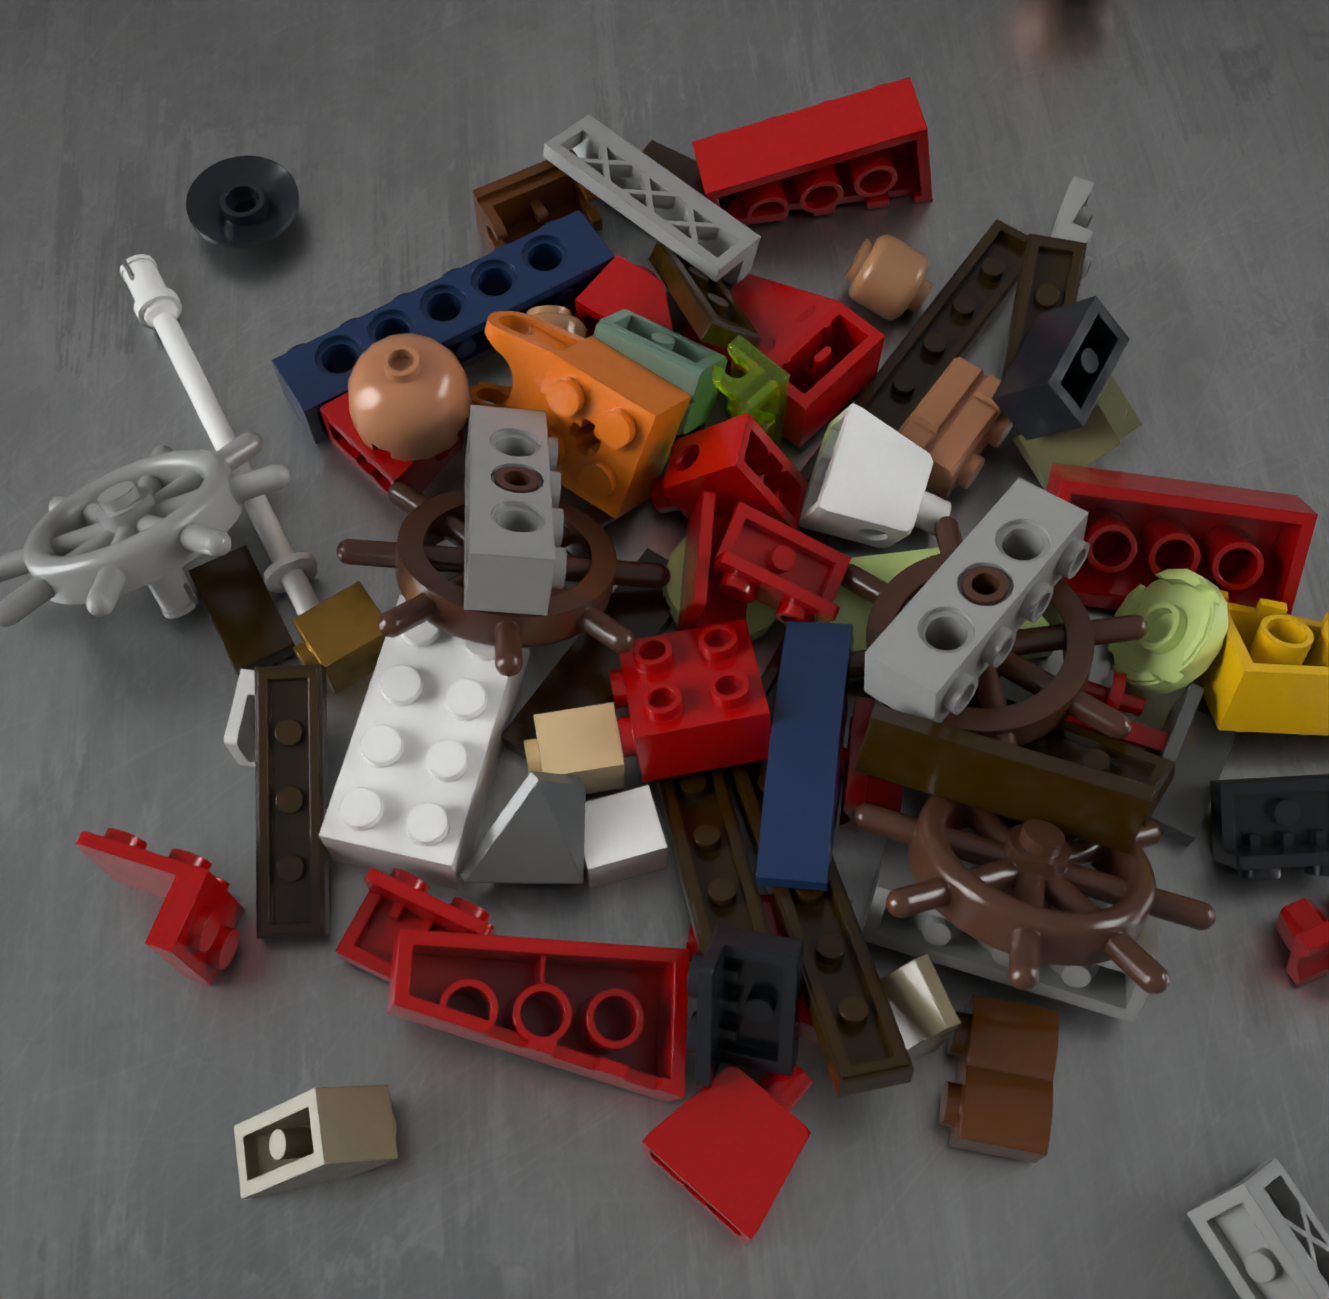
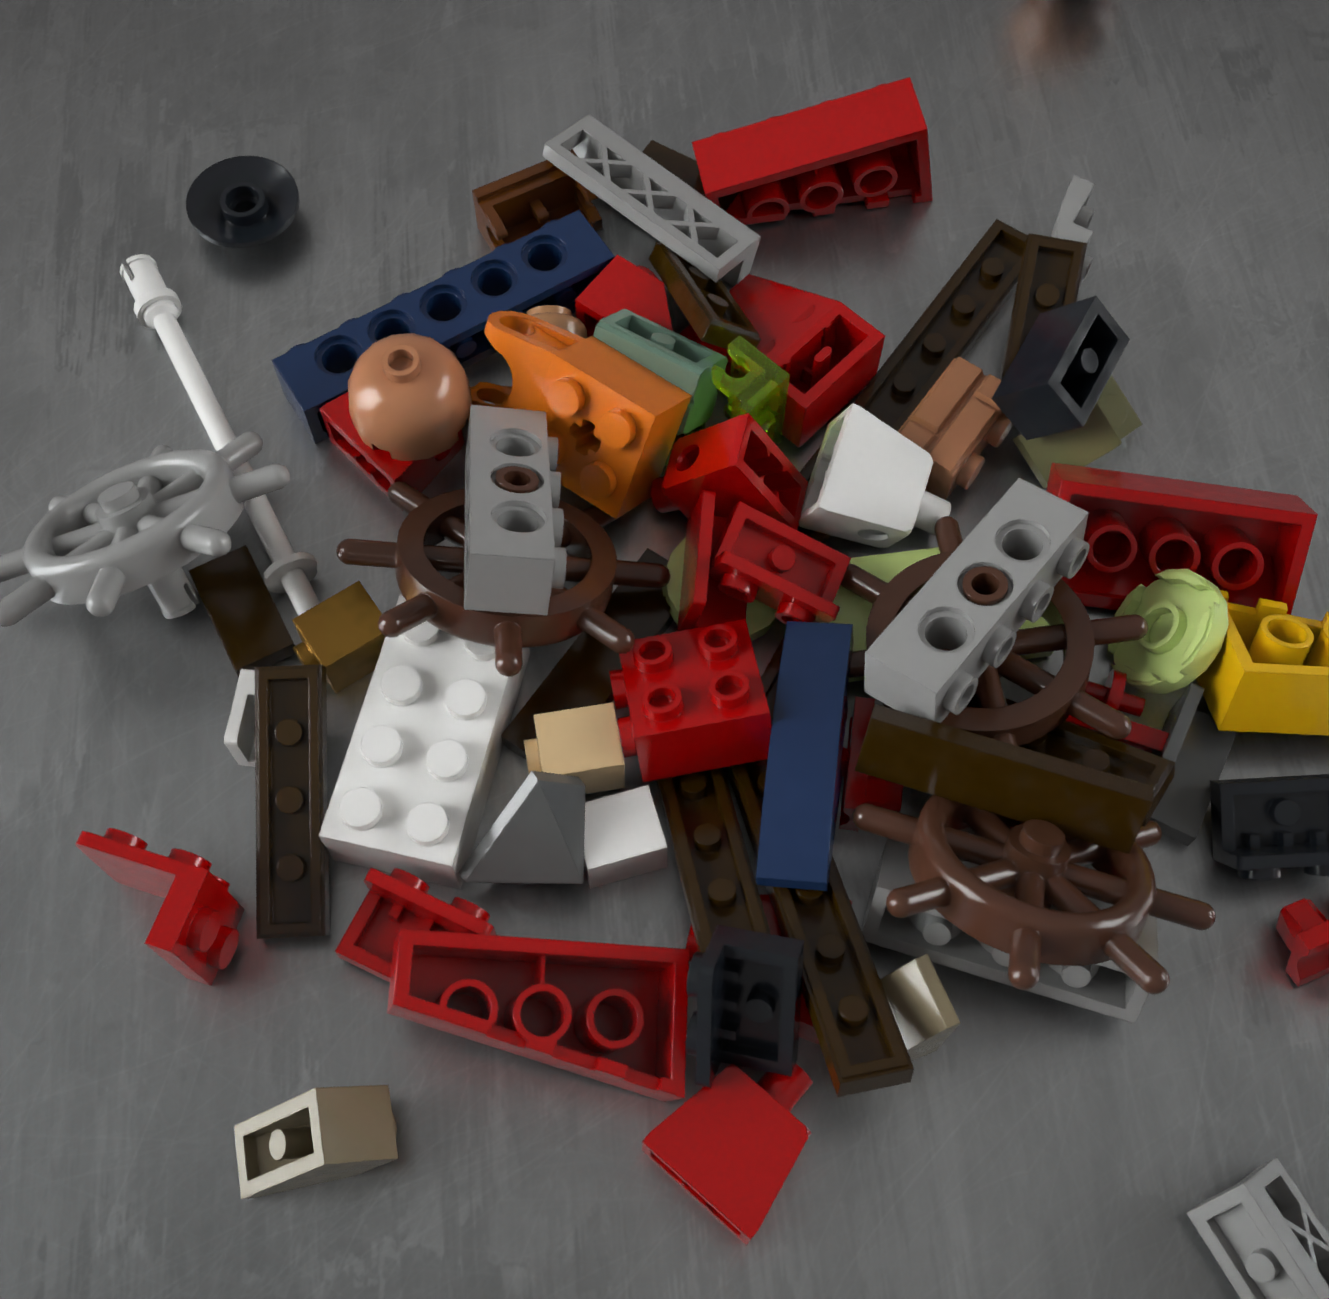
(888, 277): medium nougat head -> none
(1002, 1079): reddish brown brick -> none

